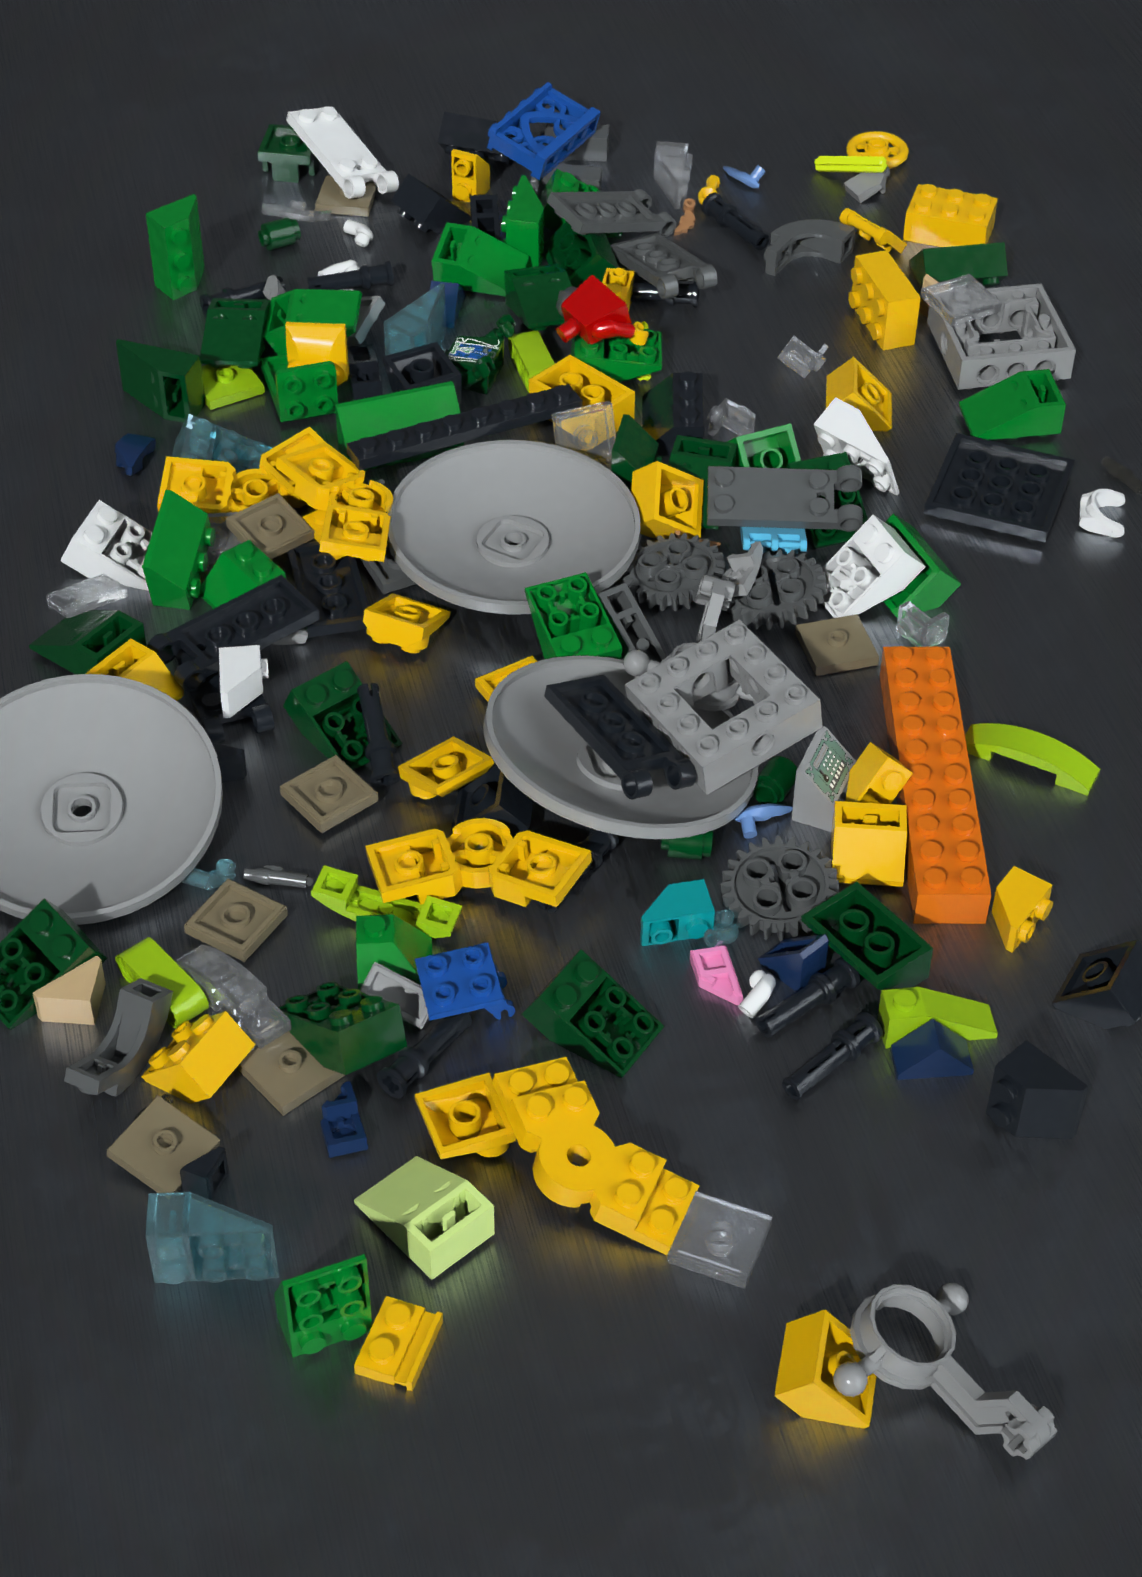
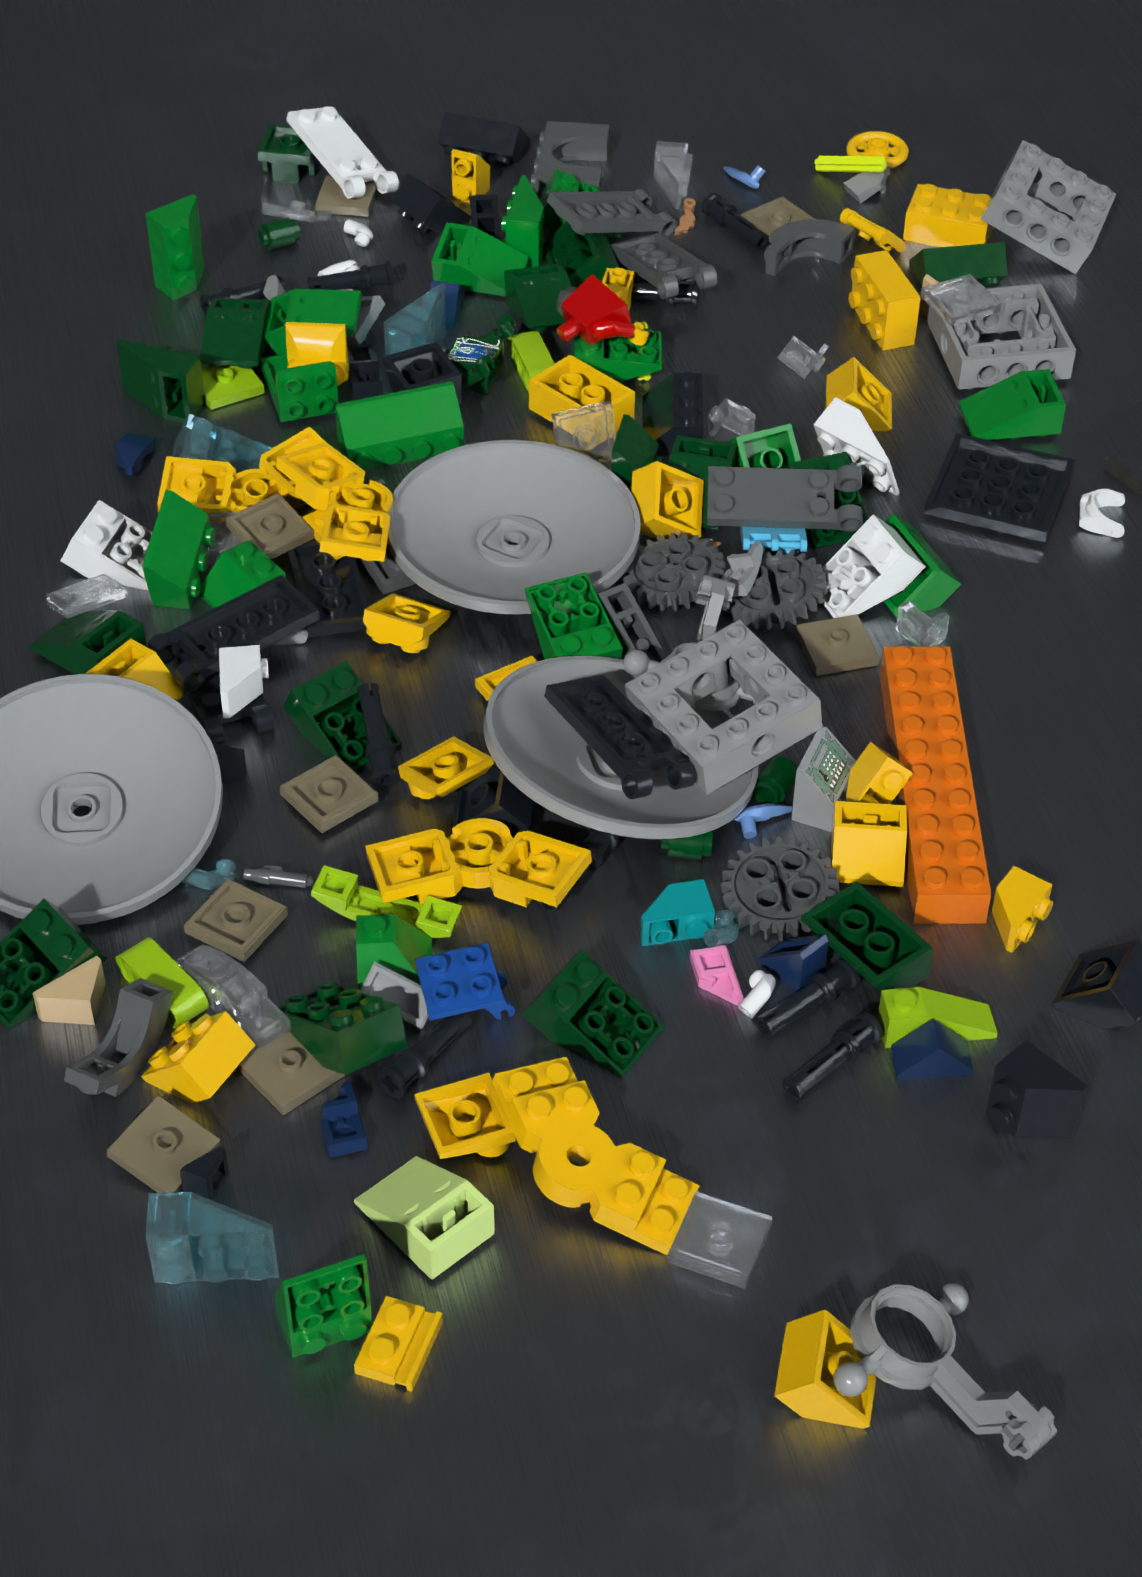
(461, 427): black plate -> none
(532, 154): blue fence -> none
(713, 183): yellow piece -> none
(775, 214): none -> dark tan plate
(1035, 749): lime slope -> none
(1060, 238): none -> light grey brick

